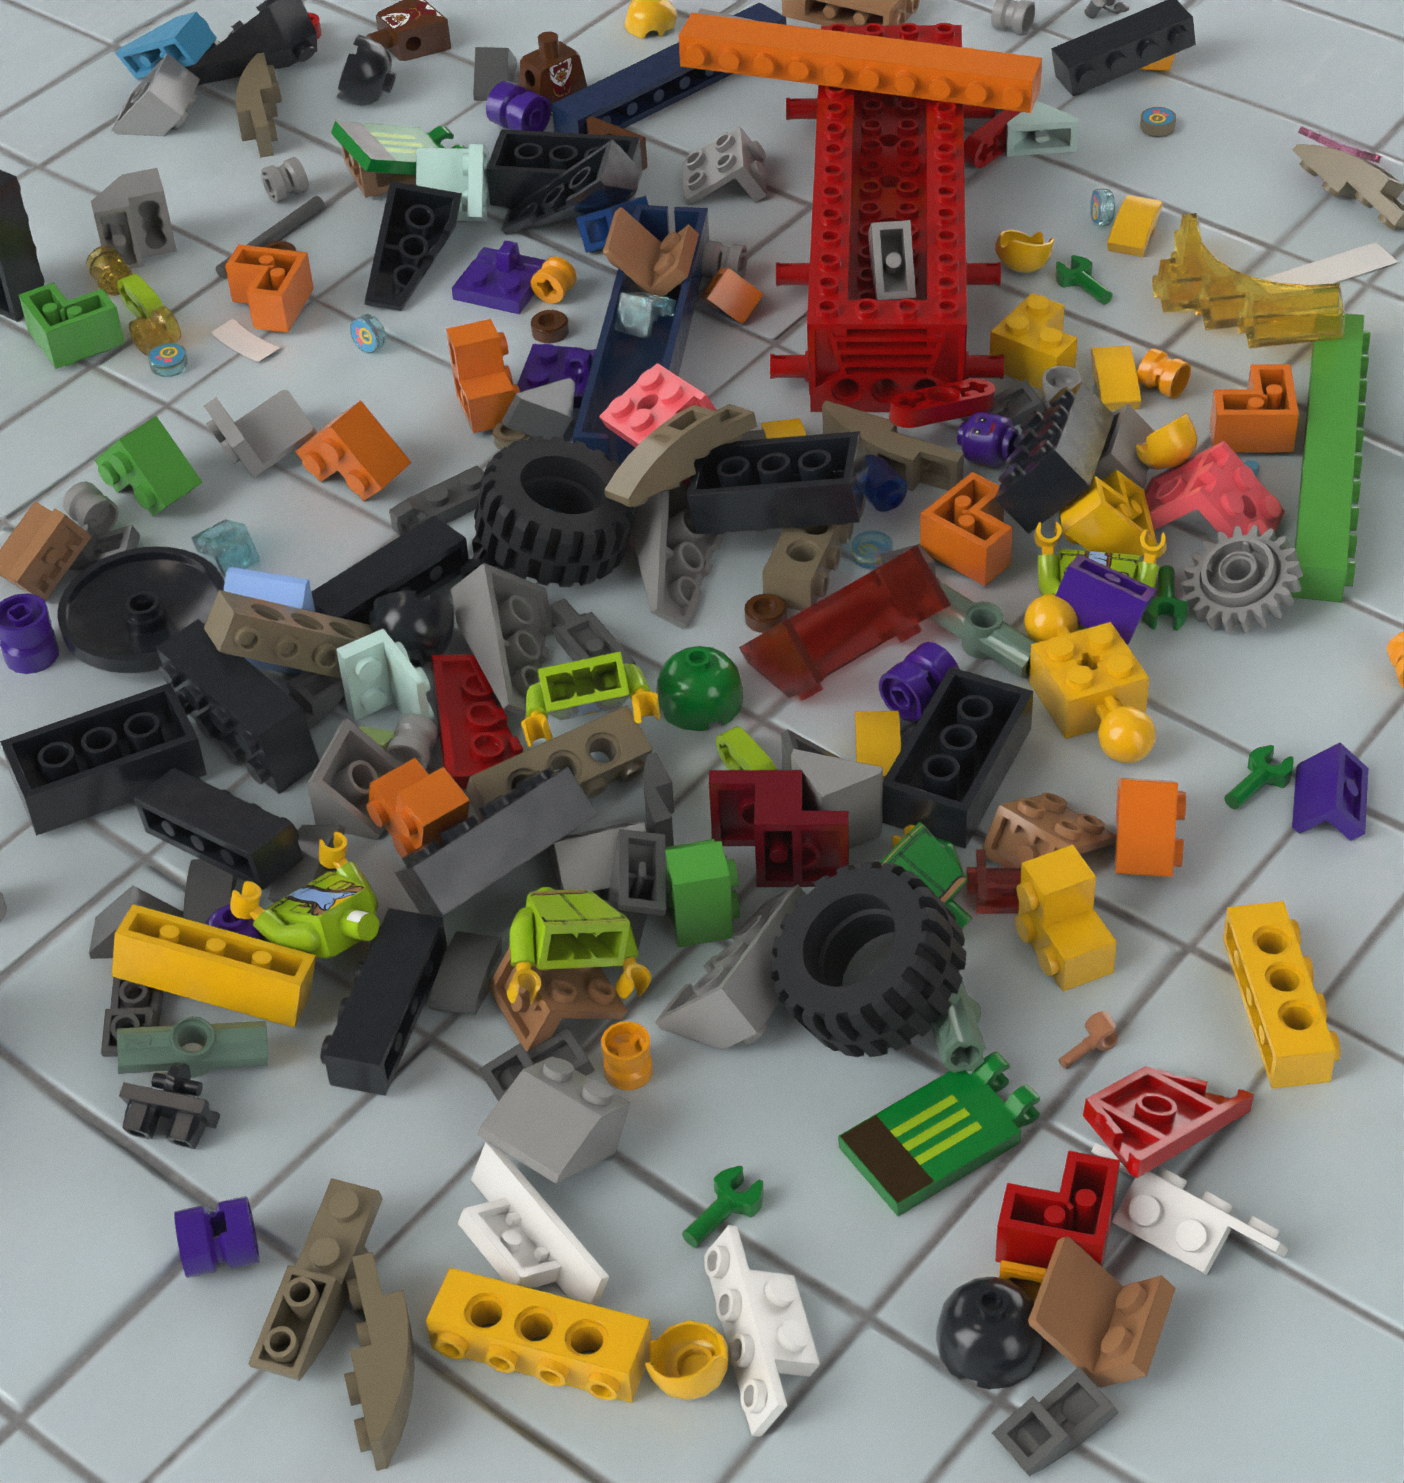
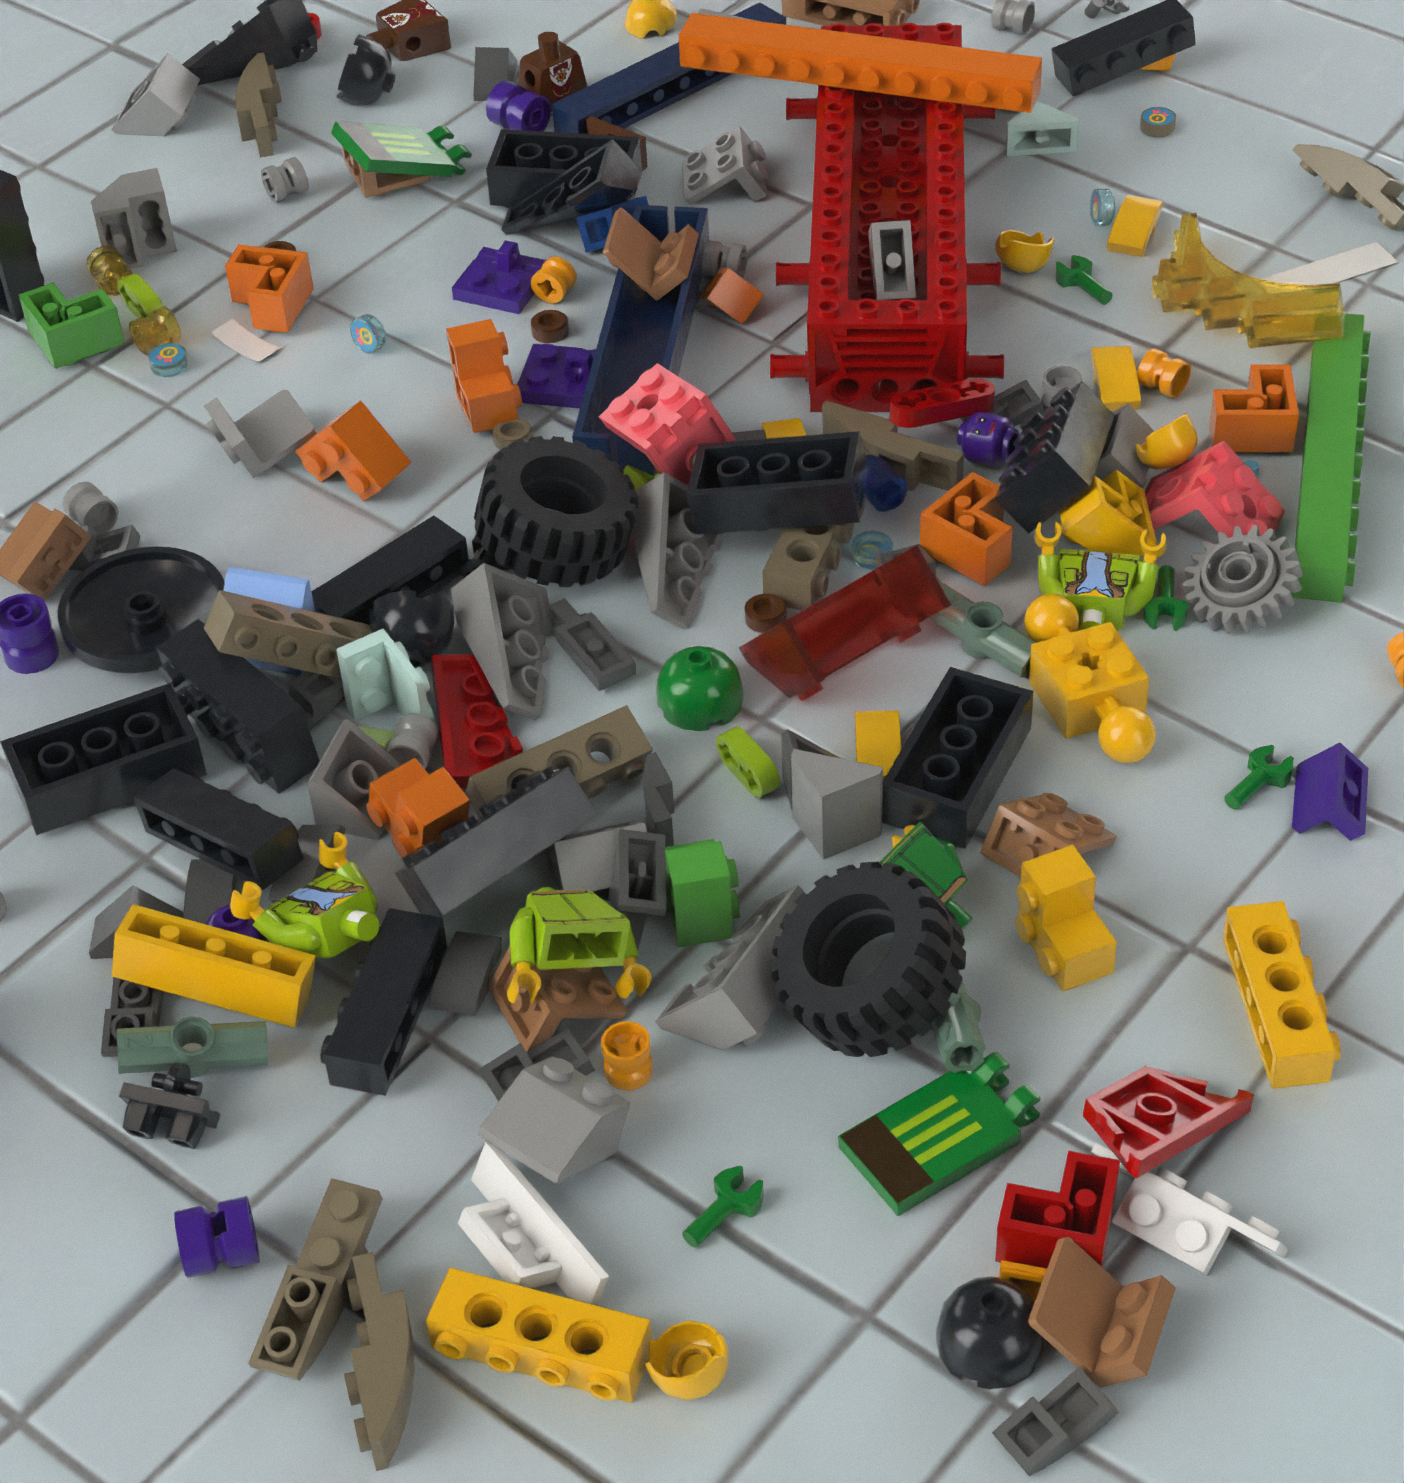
(151, 465): bright green brick -> none
(183, 38): dark azure slope -> none
(228, 544): clear light blue bracket -> none
(281, 228): dark grey bar -> none
(409, 239): black wedge -> none
(445, 501): dark grey hinge -> none
(457, 172): light aqua bracket -> none
(542, 410): dark grey slope -> none
(586, 689): lime torso -> none
(639, 310): clear light blue bracket -> none
(669, 451): dark tan slope -> none
(761, 1327): white bracket -> none
(768, 813): dark red bracket -> none
(915, 680): dark purple wheel -> none
(988, 140): red beam -> none
(993, 887): clear red bracket -> none
(1033, 340): yellow brick -> none
(1102, 1036): nougat hand -> none
(1104, 596): dark purple panel -> none
(1148, 827): orange brick -> none
(1339, 144): clear pink piece -> none

